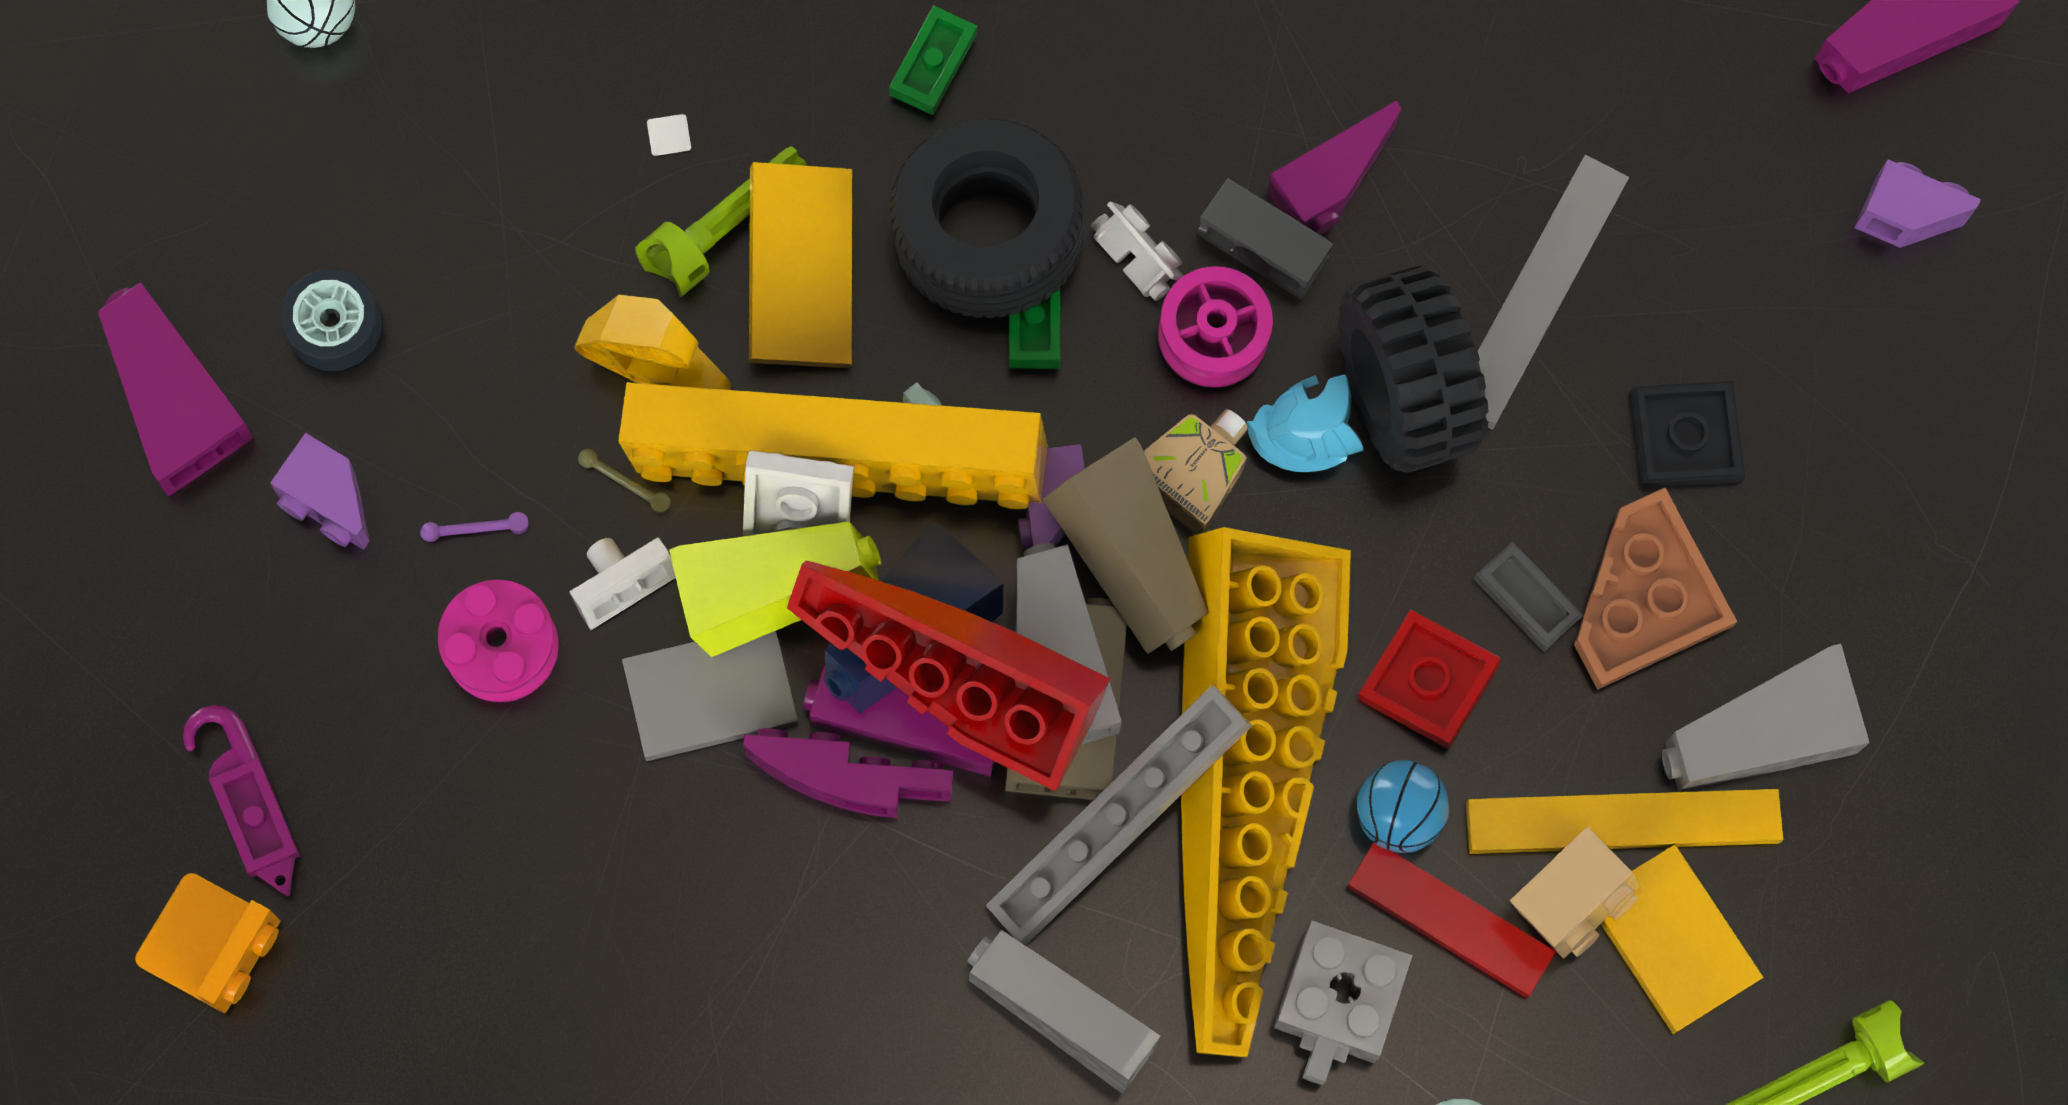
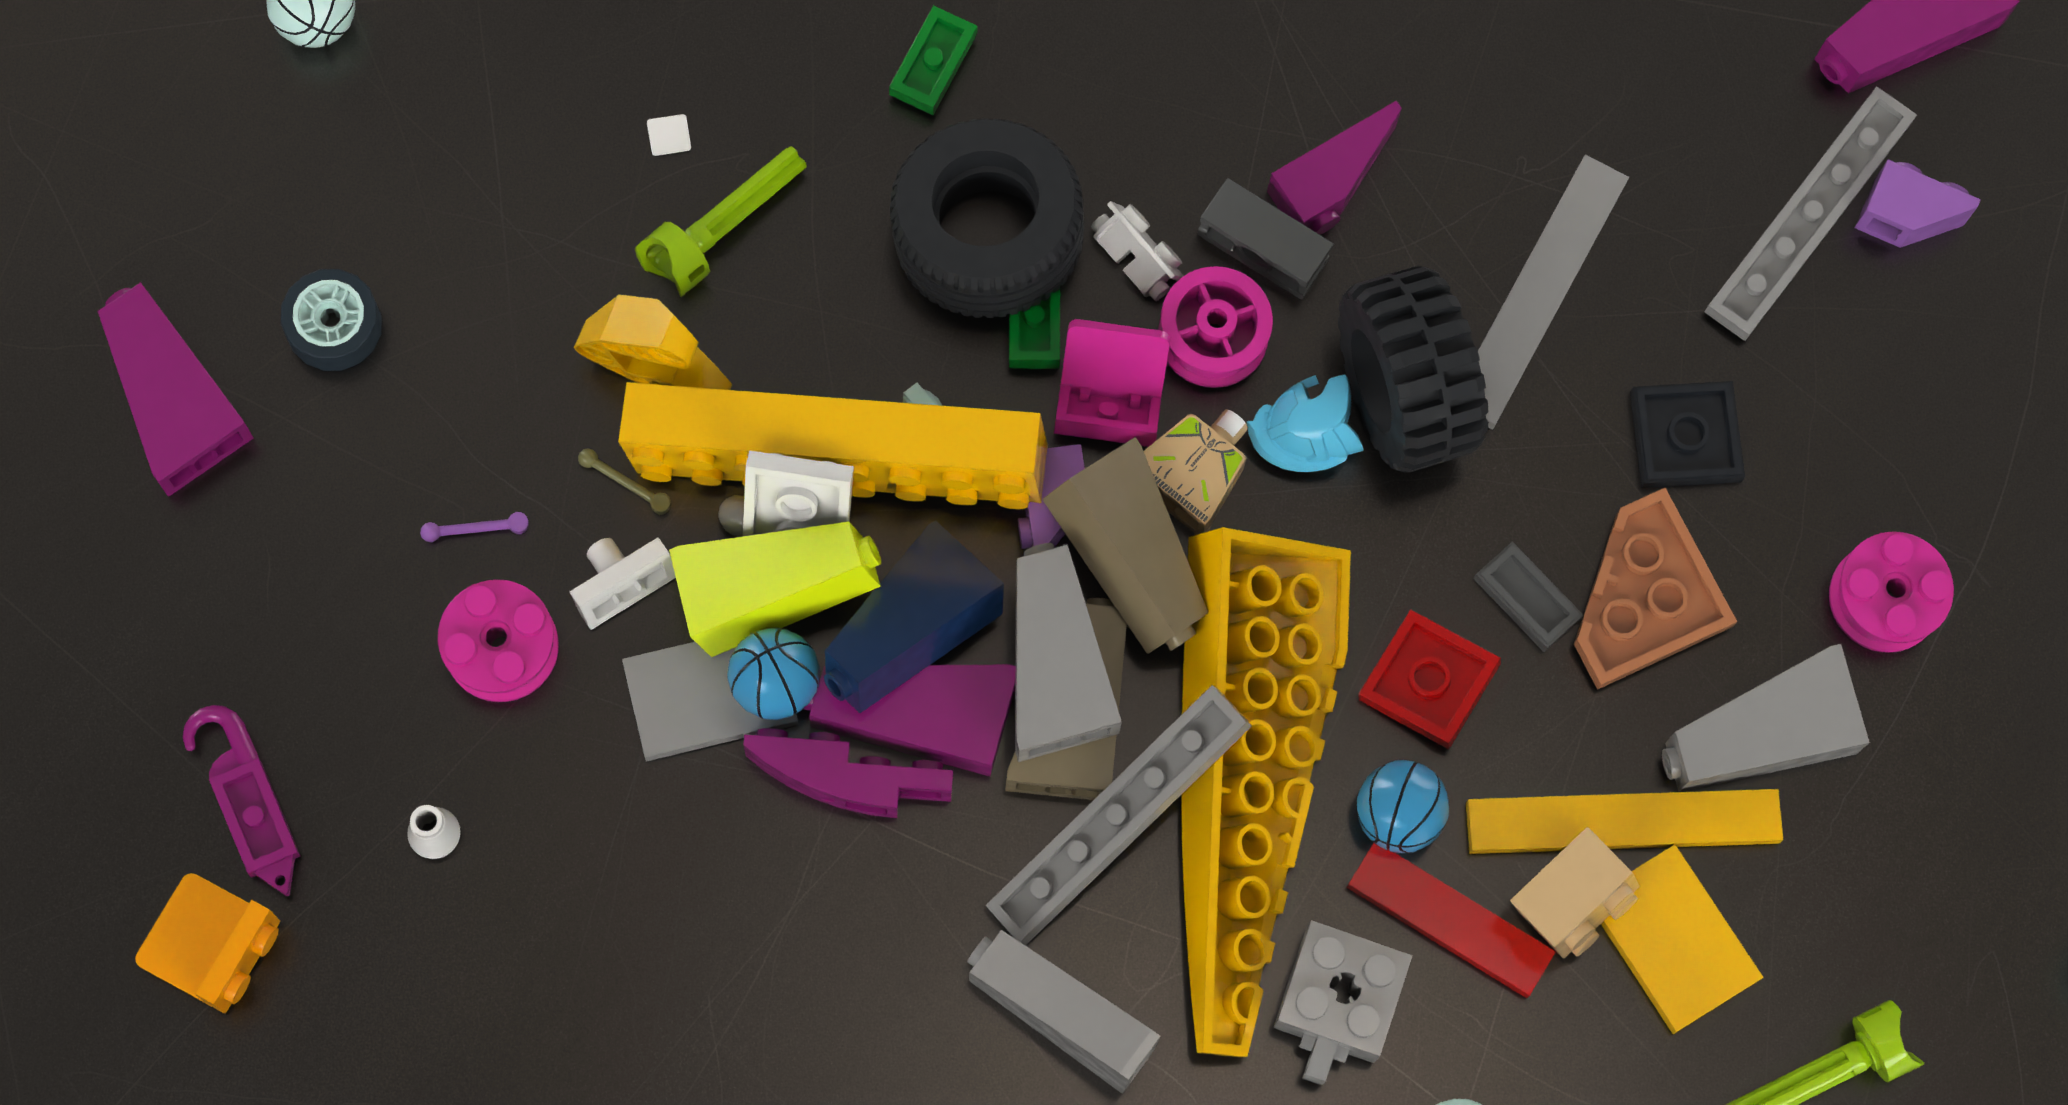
(324, 487): medium lavender slope -> none
(440, 839): none -> white cone
(731, 515): none -> light grey hinge
(773, 673): none -> dark azure piece
(800, 265): yellow tile -> none
(969, 673): red wedge -> none
(1112, 382): none -> dark pink bracket
(1810, 213): none -> light grey plate
(1913, 575): none -> dark pink wheel

